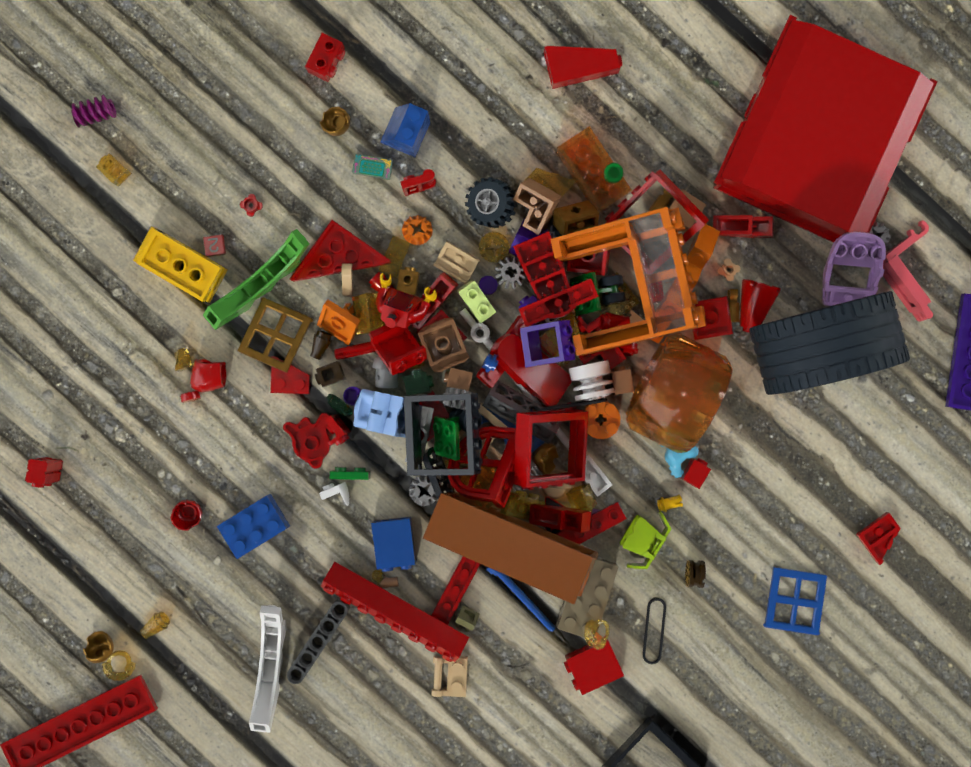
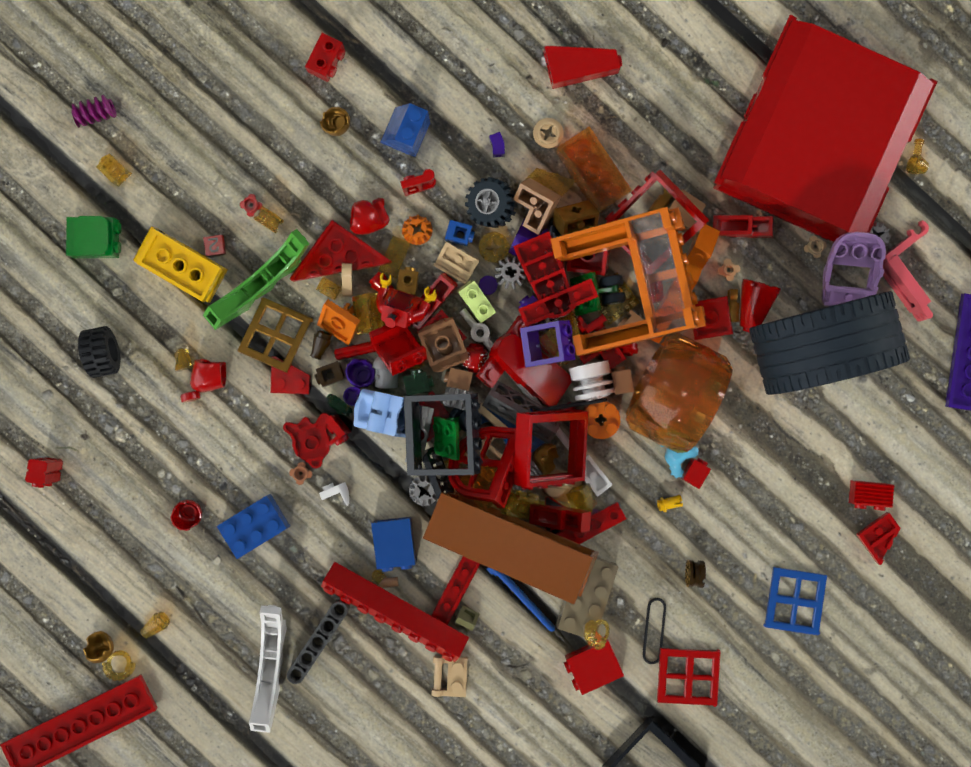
(93, 237): none -> green brick
(99, 352): none -> black tyre
(268, 219): none -> clear yellow wheel
(300, 468): none -> nougat plate
(328, 288): none -> clear yellow slope
(358, 474): green plate -> none
(360, 373): none -> dark purple hair
(368, 216): none -> red piece
(372, 166): tile -> none
(456, 227): none -> blue brick
(477, 357): none -> red head
(490, 363): blue plate -> none
(497, 144): none -> dark purple piece
(544, 125): none -> tan gear
(612, 320): red cone -> none
(613, 173): green tile -> none
(644, 540): lime piece -> none
(690, 654): none -> red window
(821, 245): none -> tan plate
(871, 494): none -> red brick
(916, 163): none -> clear yellow bar

